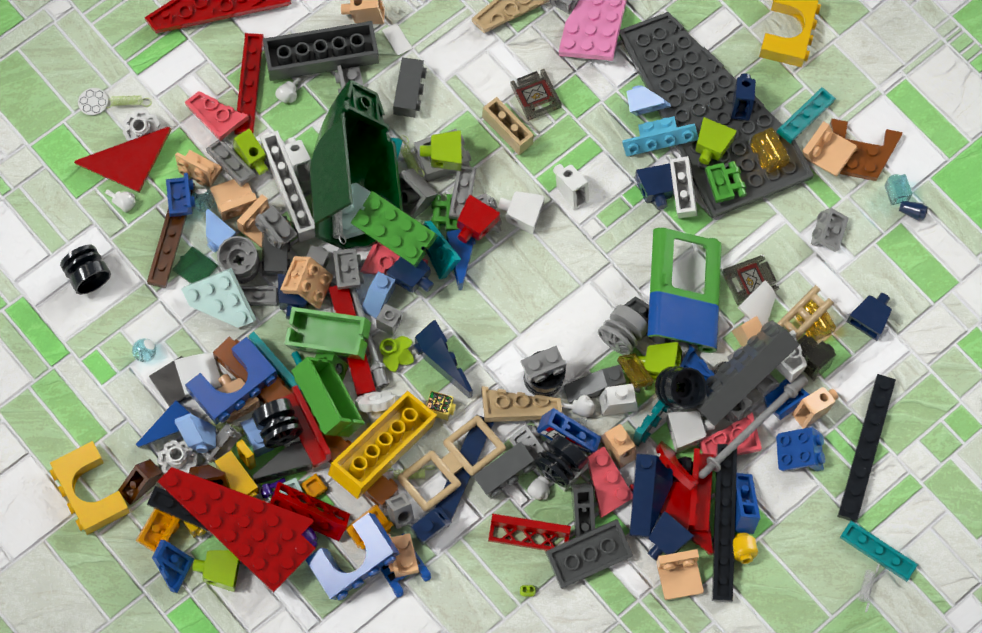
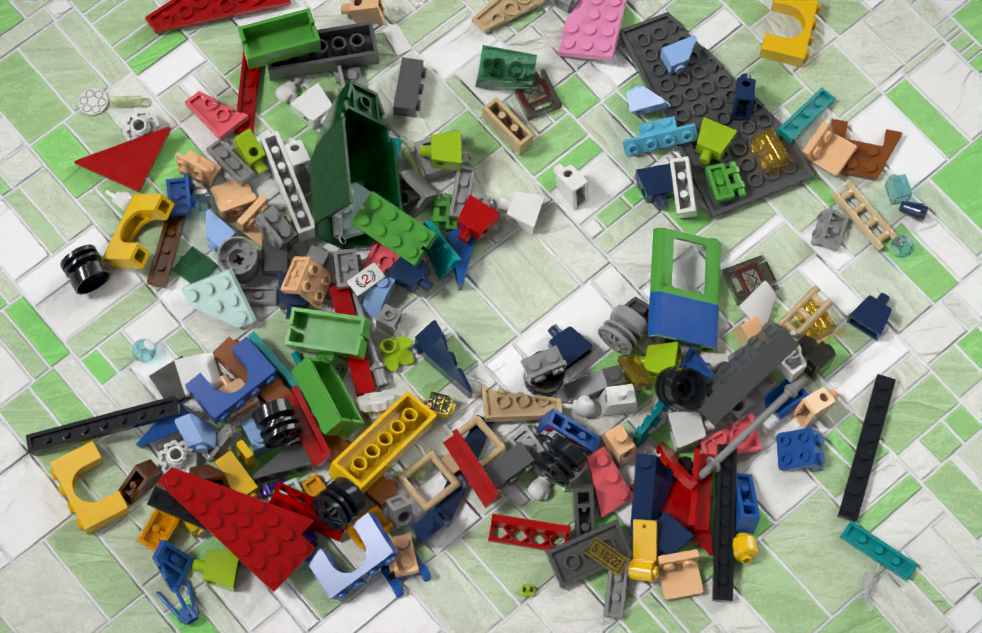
(103, 425): none -> black plate
(142, 209): none -> yellow arch
(188, 614): none -> blue plant
(279, 38): none -> bright green piece
(311, 106): none -> white torso
(339, 503): none -> black wheel
(365, 279): none -> white sticker
(472, 469): none -> red fence
(505, 69): none -> clear green slope
(570, 344): none -> dark blue torso
(606, 556): none -> clear yellow tile
(616, 593): none -> light grey tile
(644, 561): none -> yellow door
(678, 54): none -> light blue slope
(853, 214): none -> tan bar
(902, 246): none -> clear light blue piece

